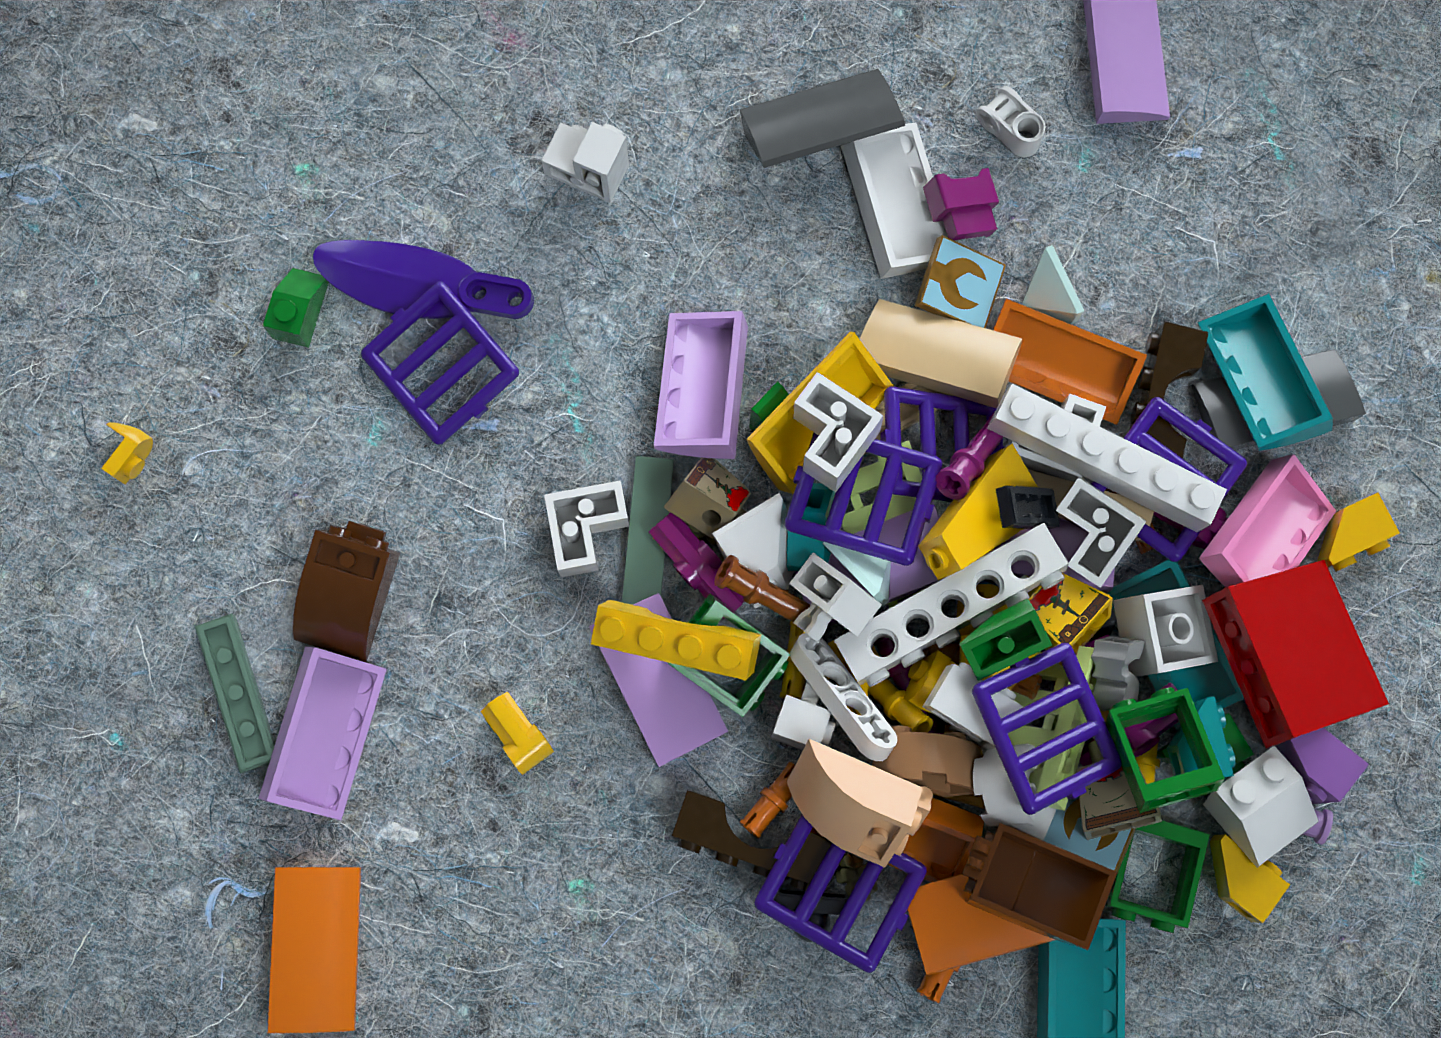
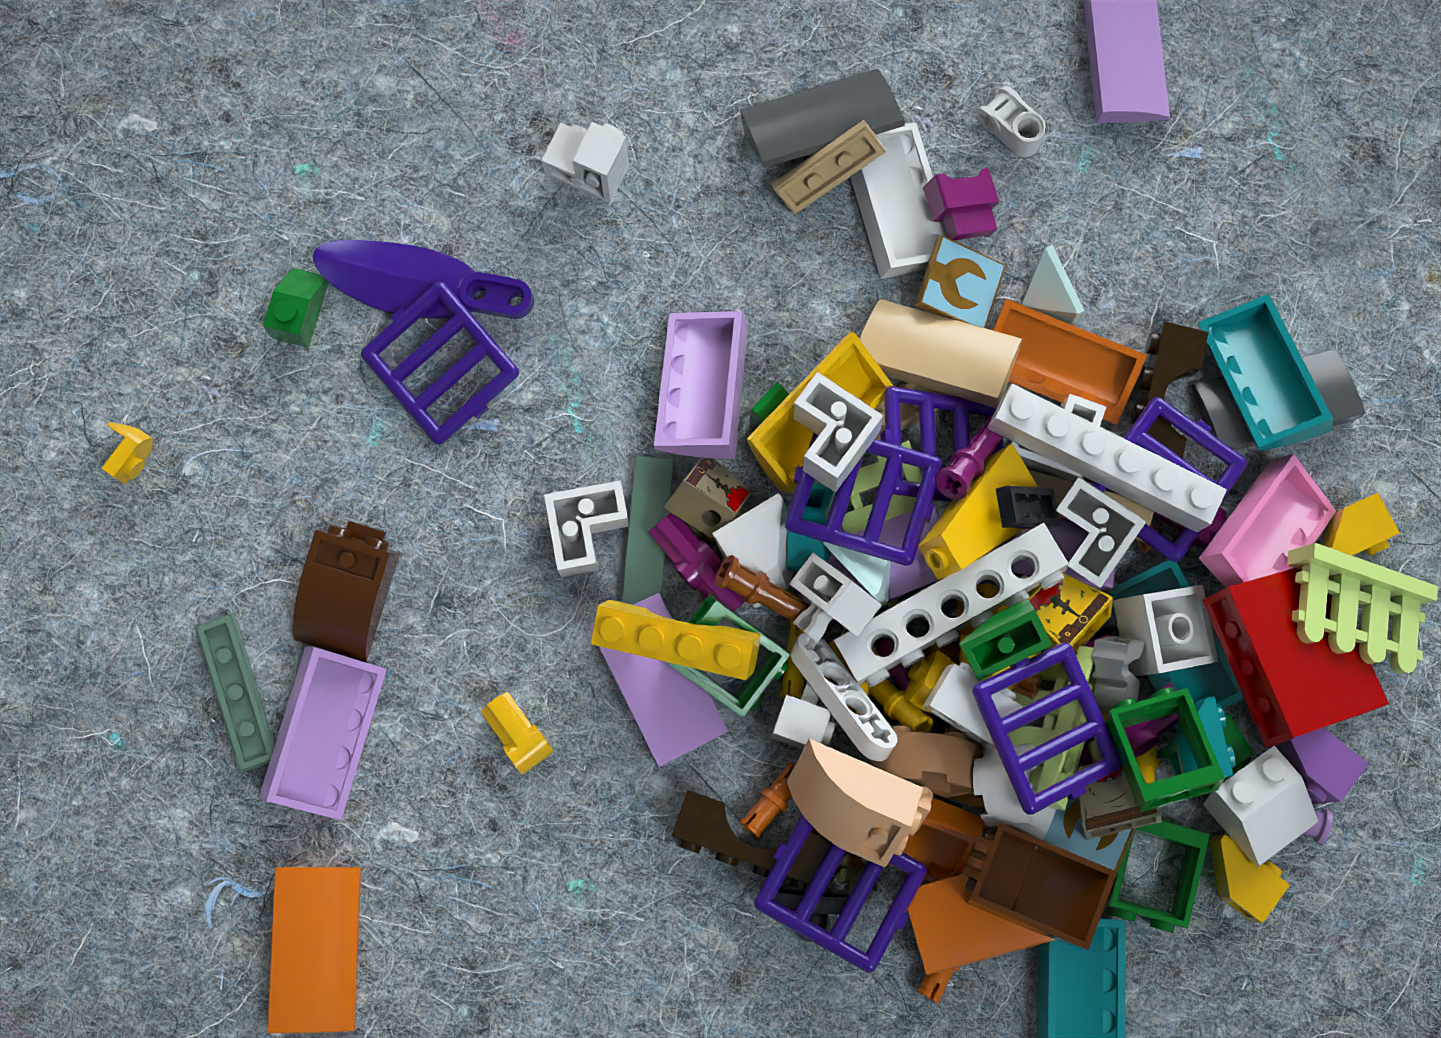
(829, 167): none -> tan tile
(1383, 595): none -> yellowish green fence

